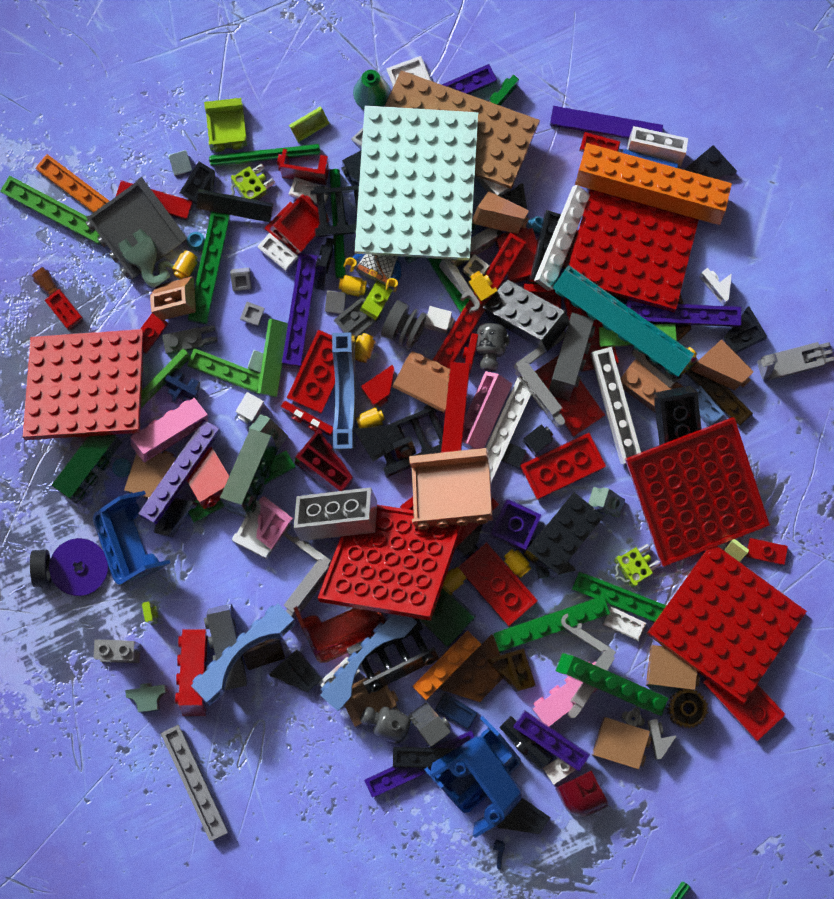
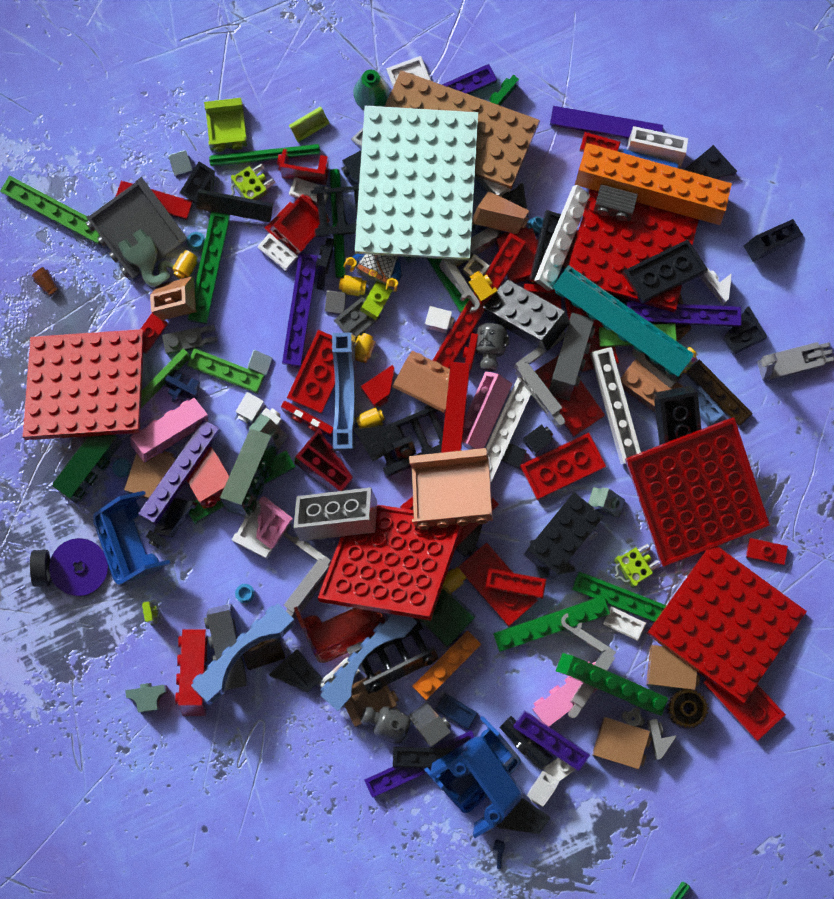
(63, 309): red plate -> none
(71, 183): orange tile -> none
(117, 651): light grey panel -> none
(156, 540): none -> black plate
(194, 783): light grey plate -> none
(241, 279): light grey slope -> none
(244, 593): none -> dark azure plate
(252, 314): light grey plate -> none
(272, 358): bright green tile -> none
(273, 415): none -> white plate
(403, 324): dark grey wheel -> none
(476, 675): reddish brown wing -> none
(514, 669): dark brown wing -> none
(515, 525): dark purple brick -> none
(515, 583): none -> red plate
(517, 562): yellow brick -> none
(542, 789): none -> white brick
(582, 795): dark red brick -> none
(615, 203): none -> dark grey brick
(665, 271): none -> black tile
(724, 367): nougat slope -> none
(736, 550): yellowish green slope -> none
(772, 239): none -> black slope

